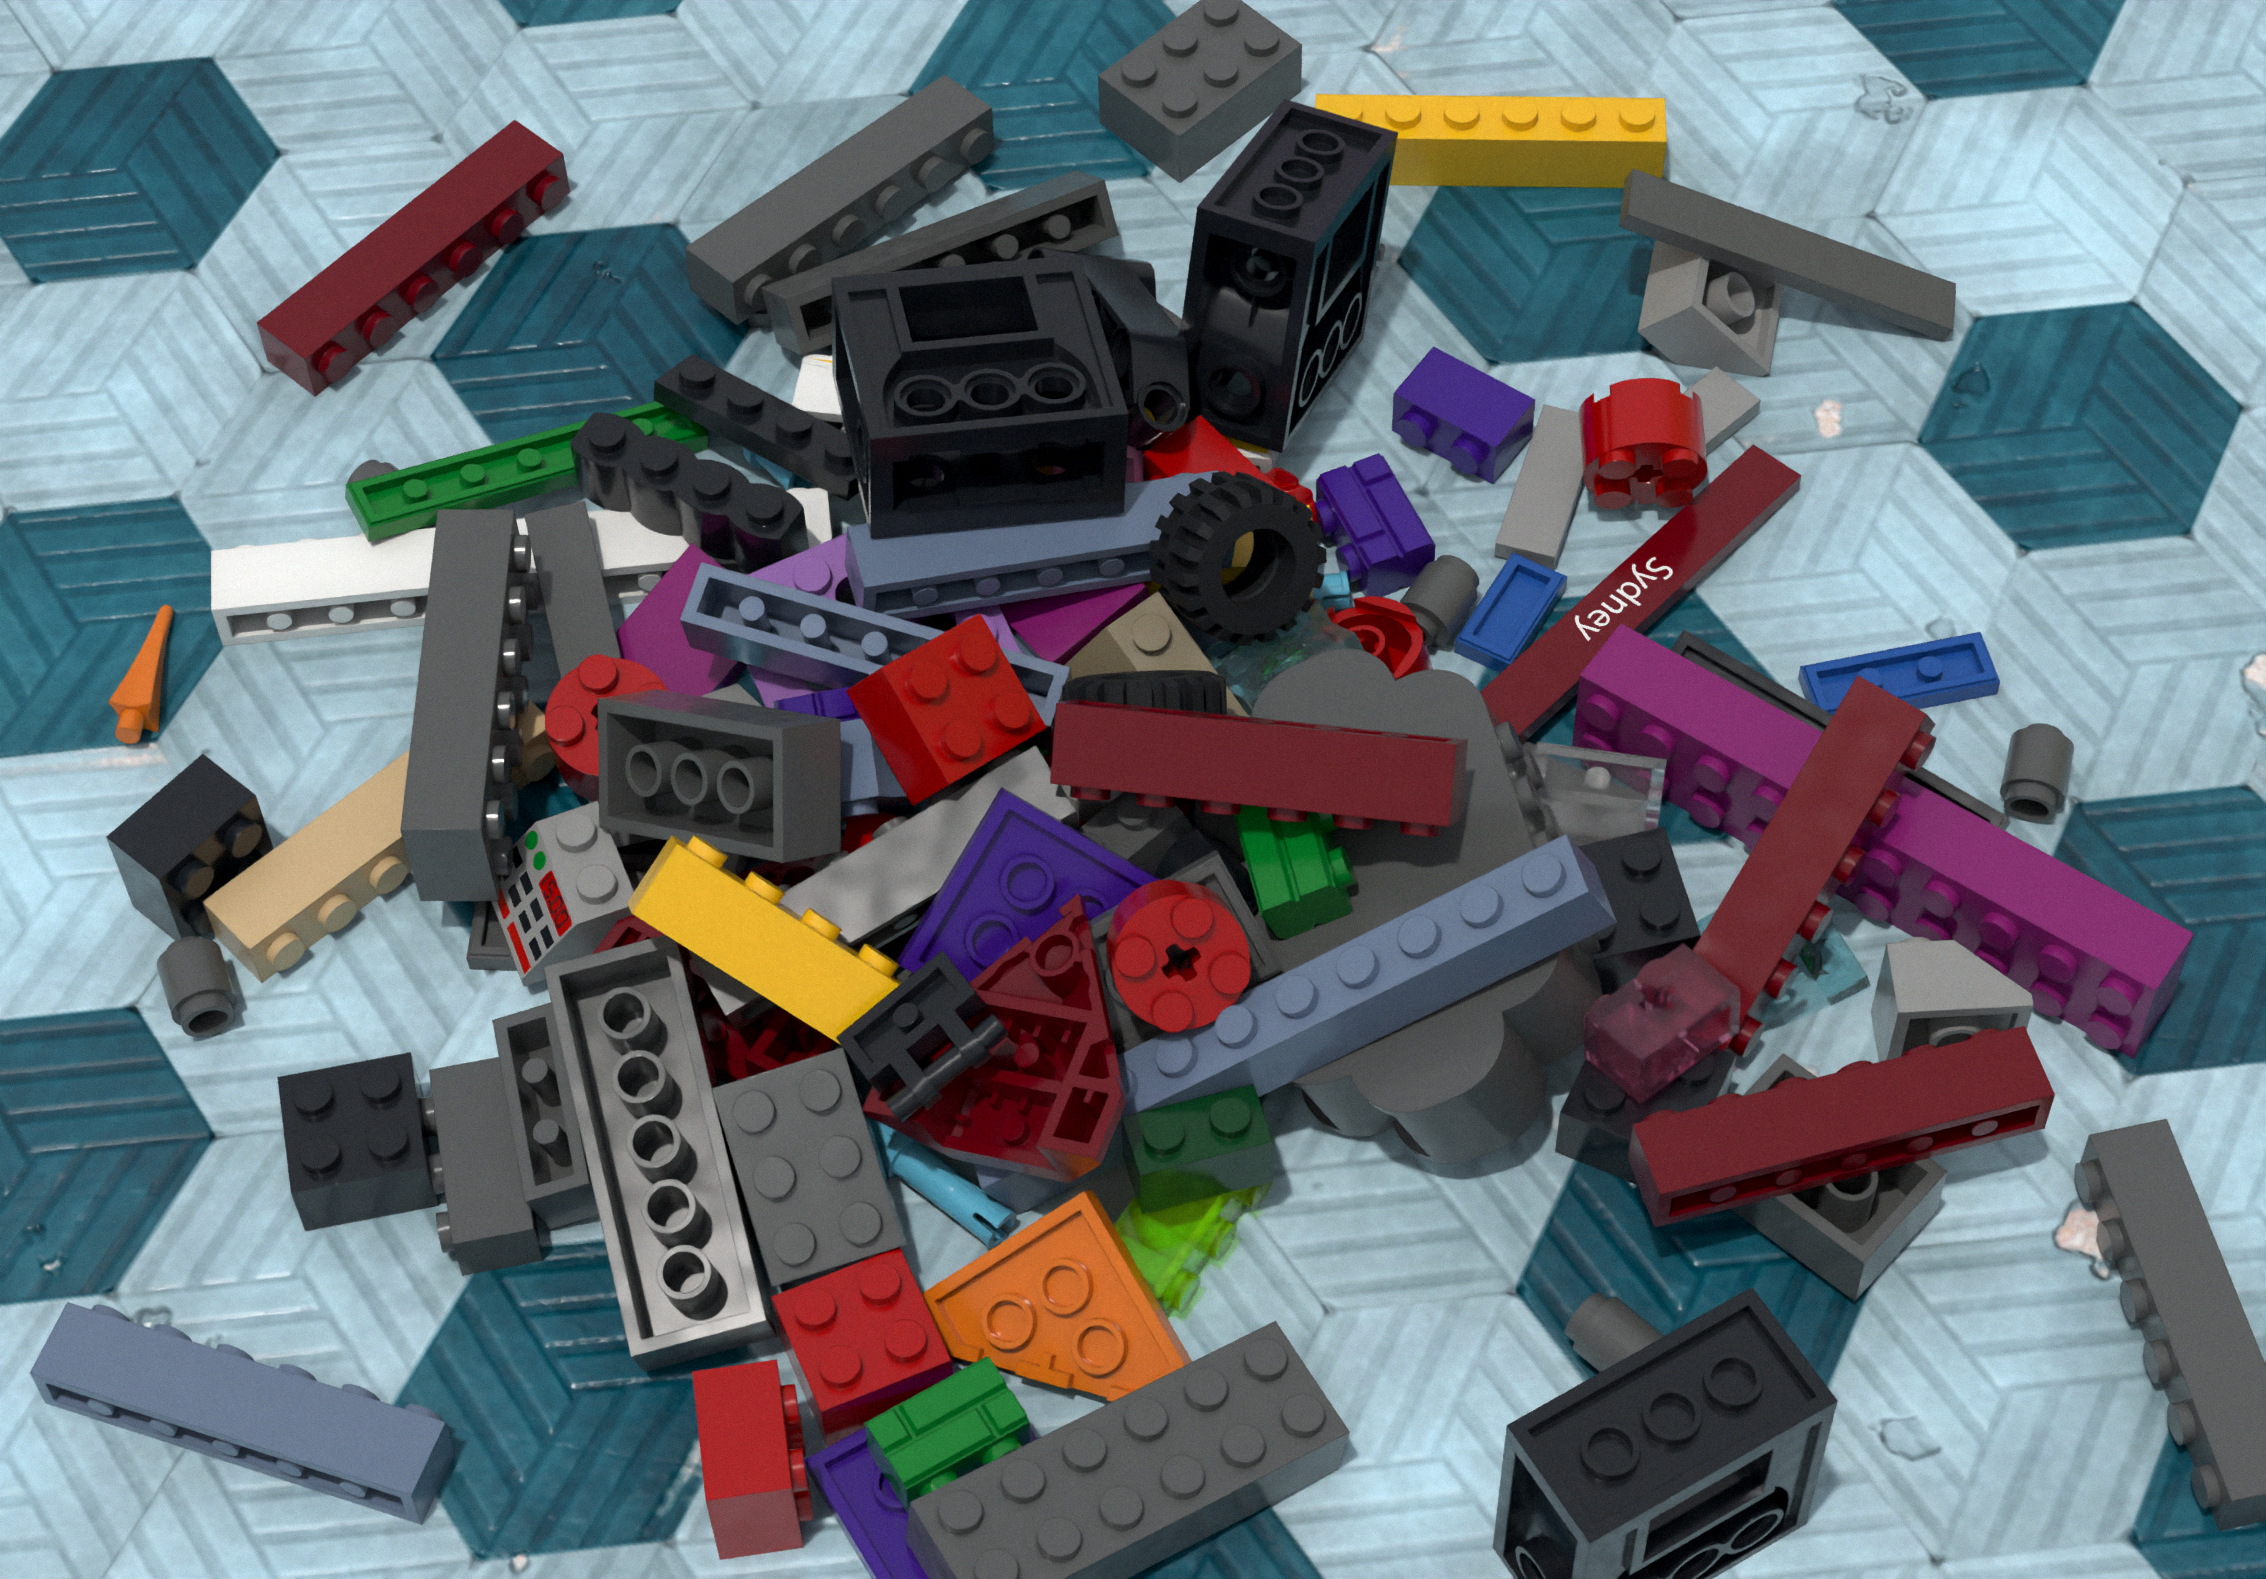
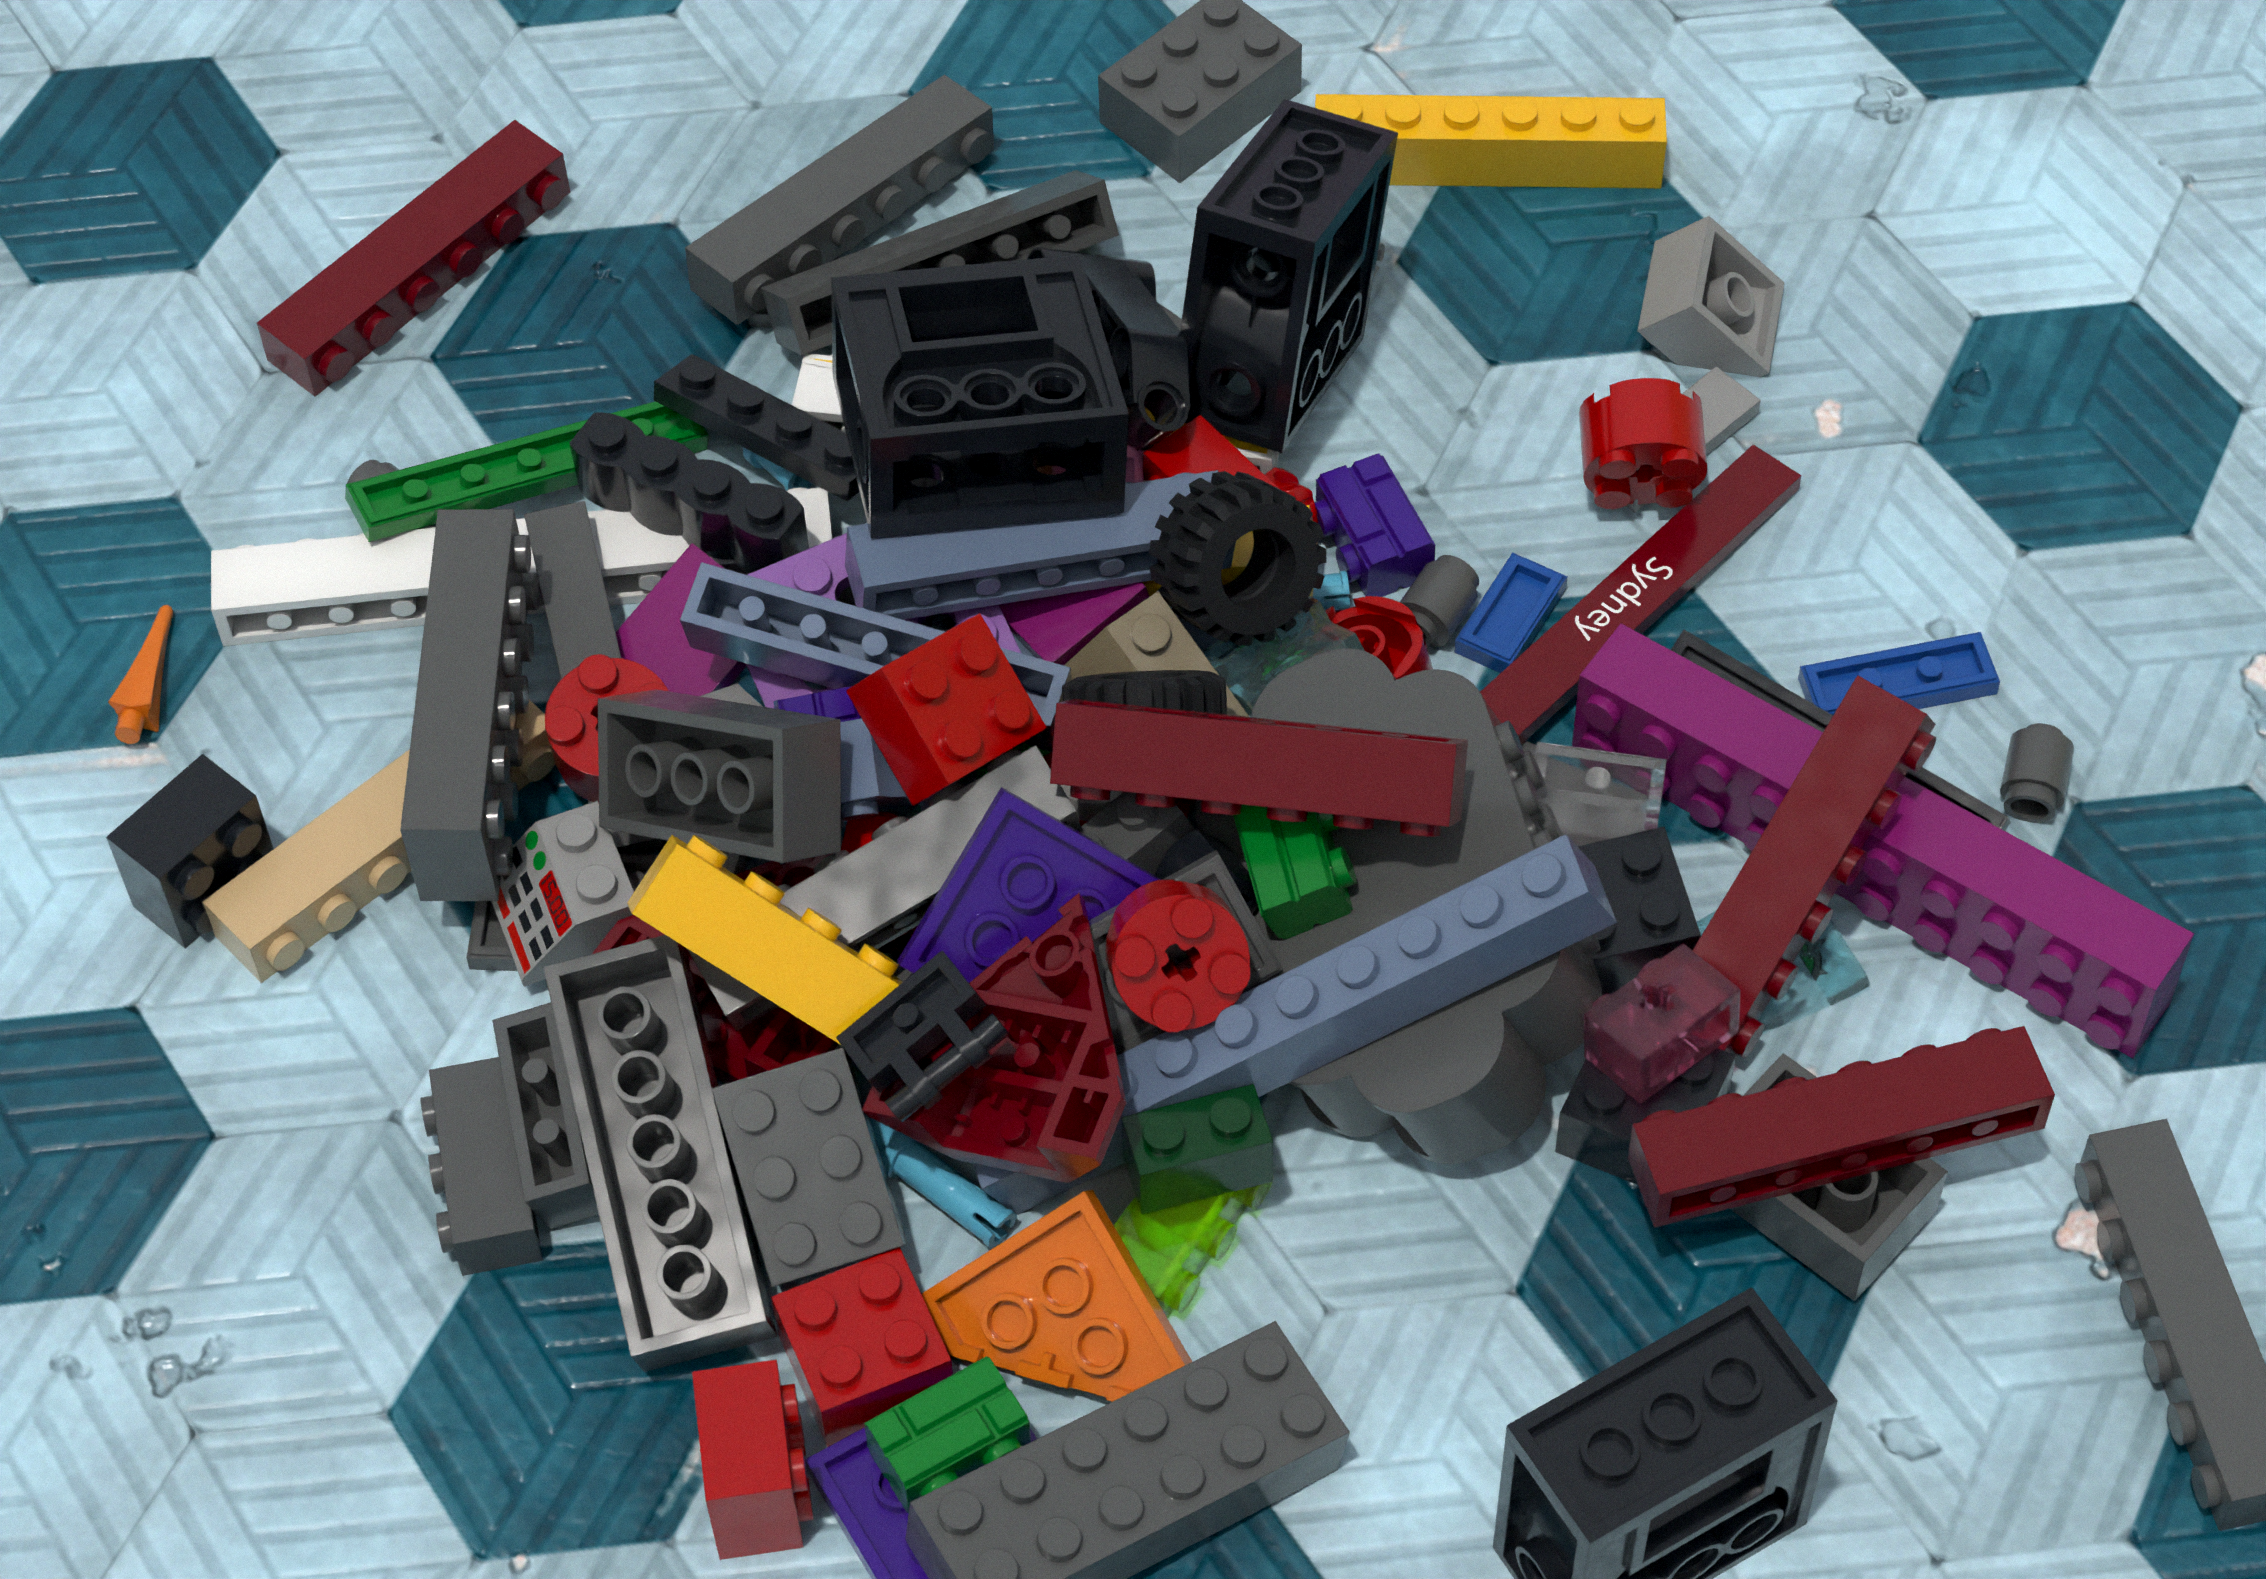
(197, 986): dark grey brick -> none
(245, 1411): sand blue brick -> none
(356, 1141): black brick -> none
(1462, 415): dark purple brick -> none
(1544, 490): light grey tile -> none
(1608, 1331): dark grey brick -> none
(1787, 254): dark grey tile -> none
(1940, 997): light grey slope -> none

